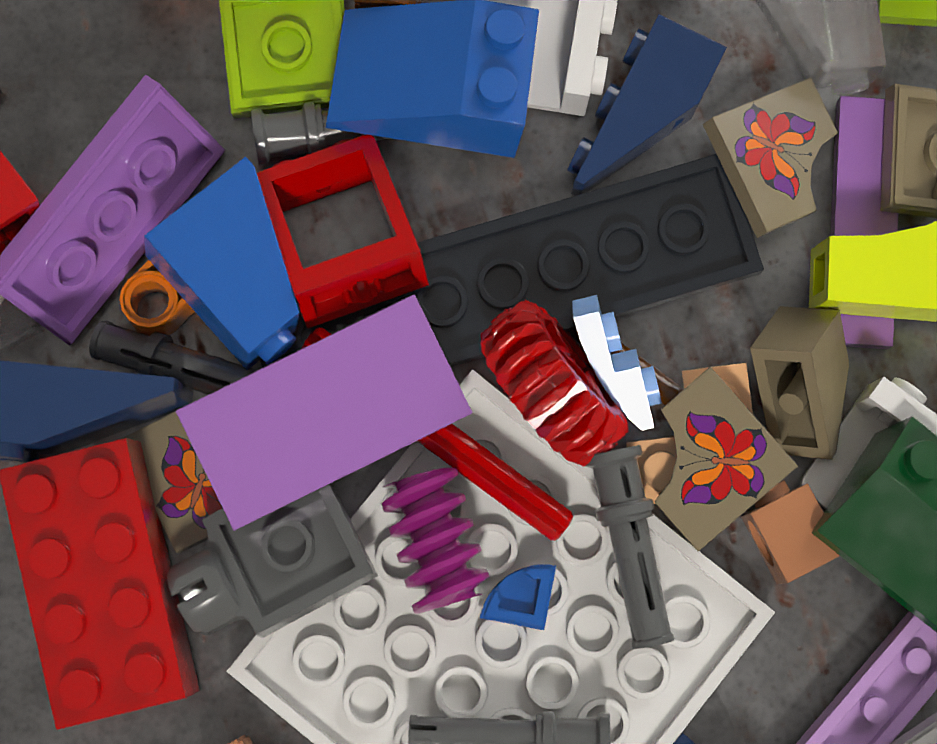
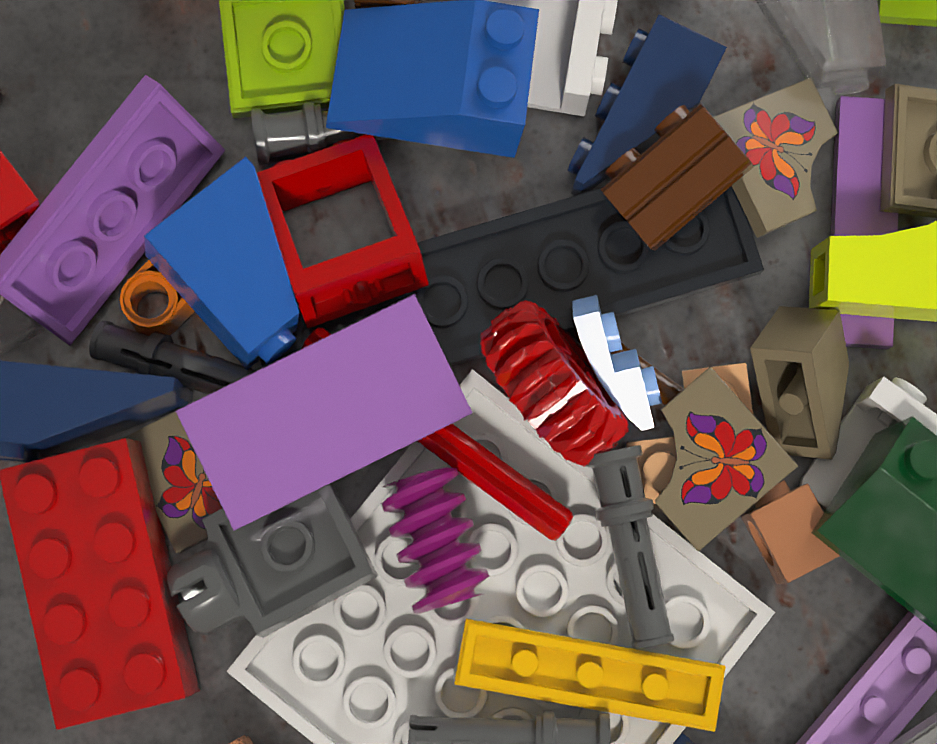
(521, 597): blue tile -> none
(590, 675): none -> yellow tile
(675, 175): none -> reddish brown brick

